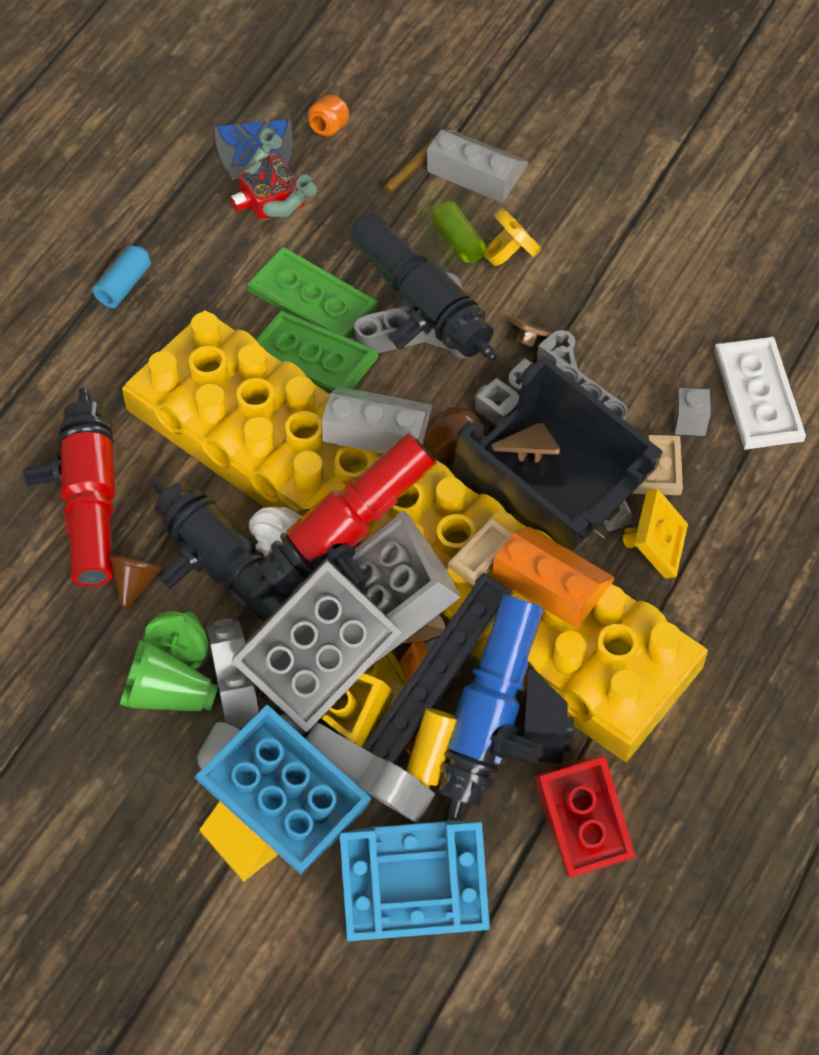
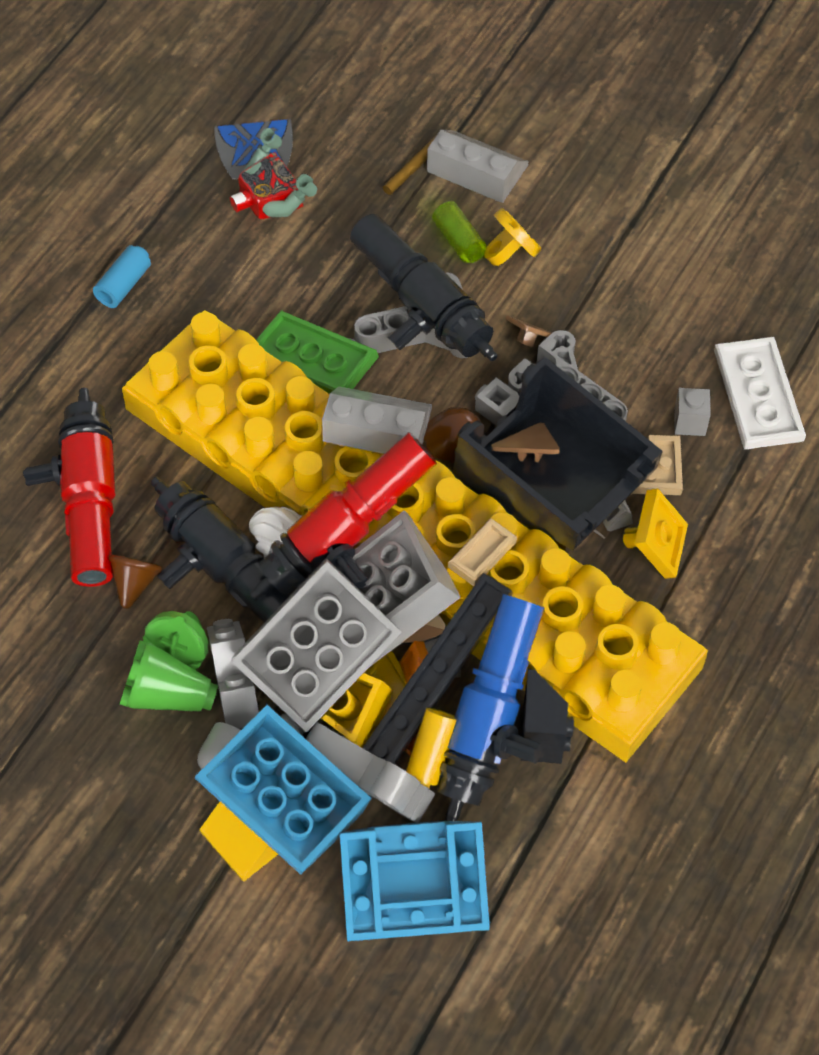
(310, 293): bright green tile -> none
(328, 115): orange head -> none
(550, 575): orange slope -> none
(584, 815): red slope -> none

